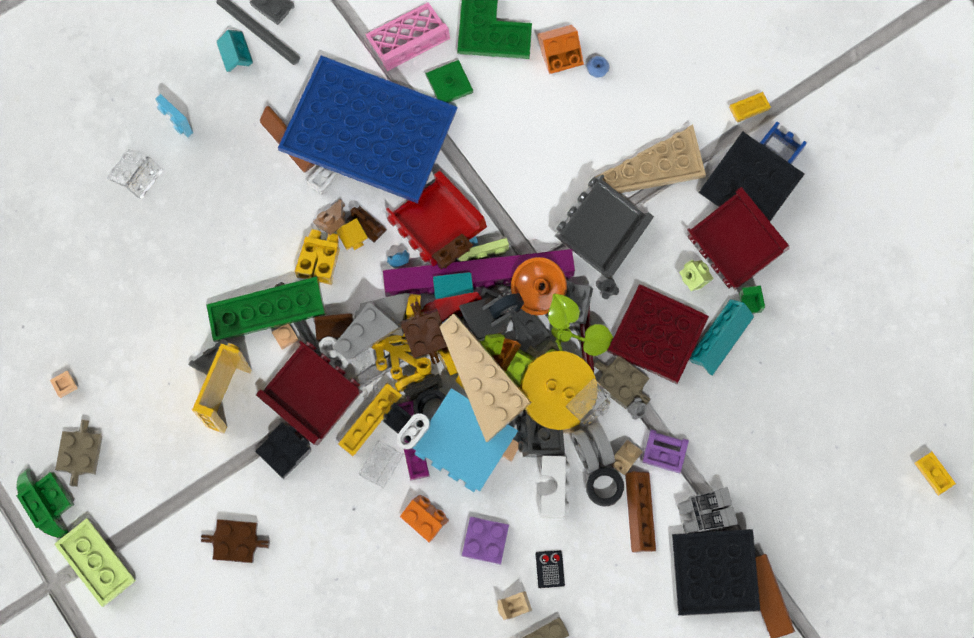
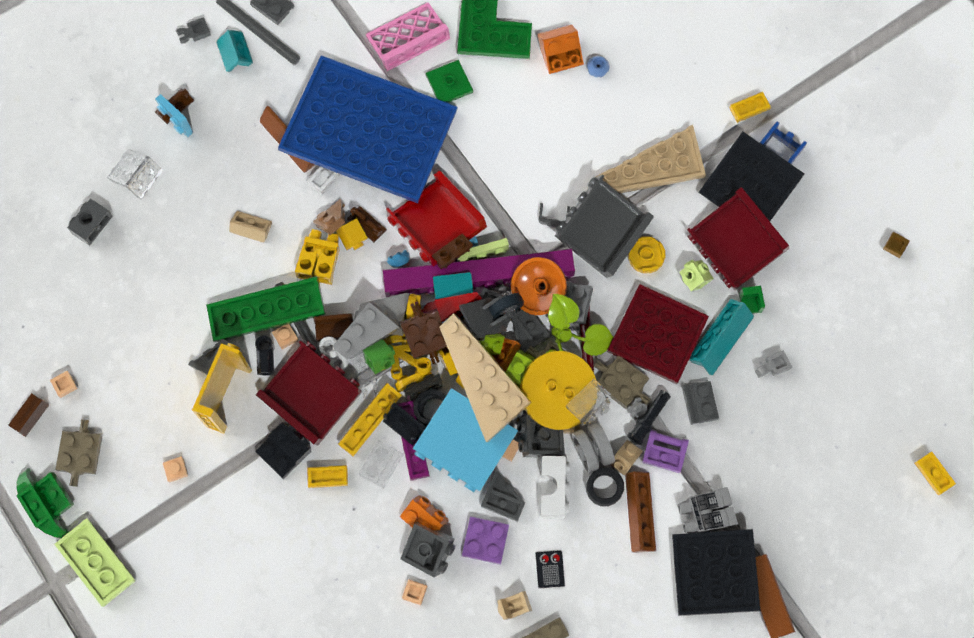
(28, 415): none -> reddish brown panel
(88, 232): none -> dark grey brick
(175, 469): none -> light nougat plate
(180, 101): none -> reddish brown hinge
(196, 29): none -> dark grey plate
(235, 541): reddish brown plate -> none
(250, 226): none -> tan slope
(265, 357): none -> black piece
(327, 476): none -> yellow plate
(379, 356): none -> bright green brick
(412, 429): white plate -> none
(414, 592): none -> light nougat tile
(428, 550): none -> dark grey plate
(503, 499): none -> dark grey wing
(549, 222): none -> dark grey piece
(610, 282): dark grey plate -> none
(644, 424): none -> black pin
(647, 255): none -> yellow tile
(700, 403): none -> dark grey plate
(776, 364): none -> light grey plate
(896, 244): none -> pearl gold plate

